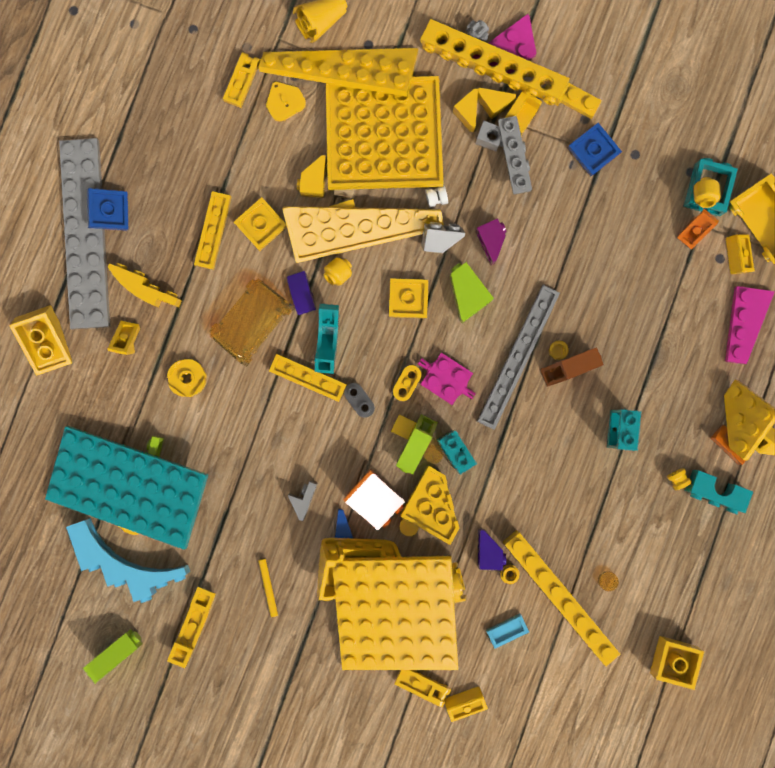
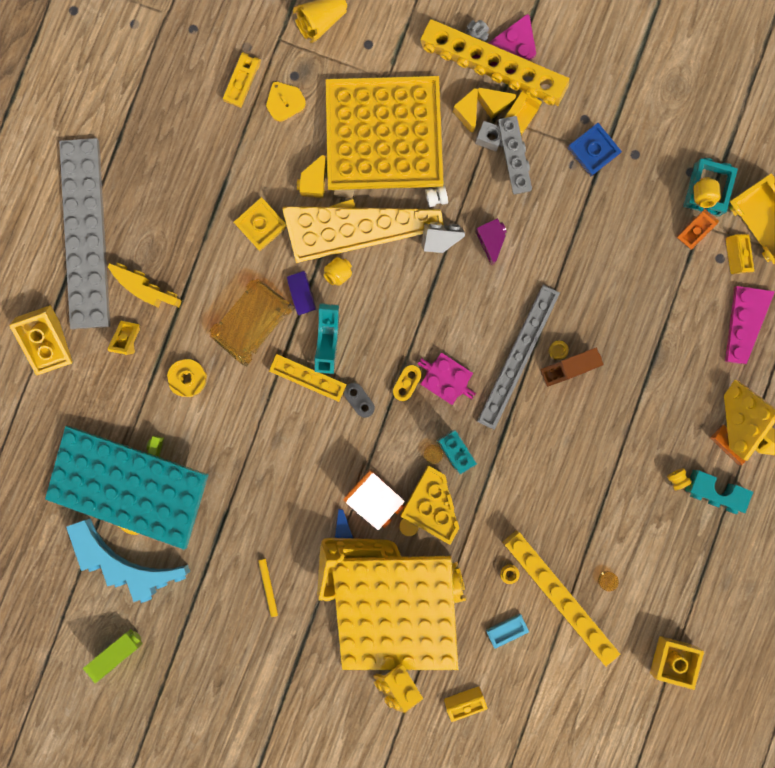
(107, 209): blue plate -> none
(192, 627): yellow slope -> none
(212, 230): yellow plate -> none
(302, 504): light grey slope -> none
(365, 69): yellow wing -> none
(398, 689): none -> yellow bracket
(403, 427): yellow tile -> none
(408, 298): yellow plate -> none
(416, 444): lime slope -> none
(422, 686): yellow plate -> none
(468, 291): lime slope -> none
(489, 553): dark purple slope -> none
(580, 101): yellow plate -> none
(628, 429): teal window -> none

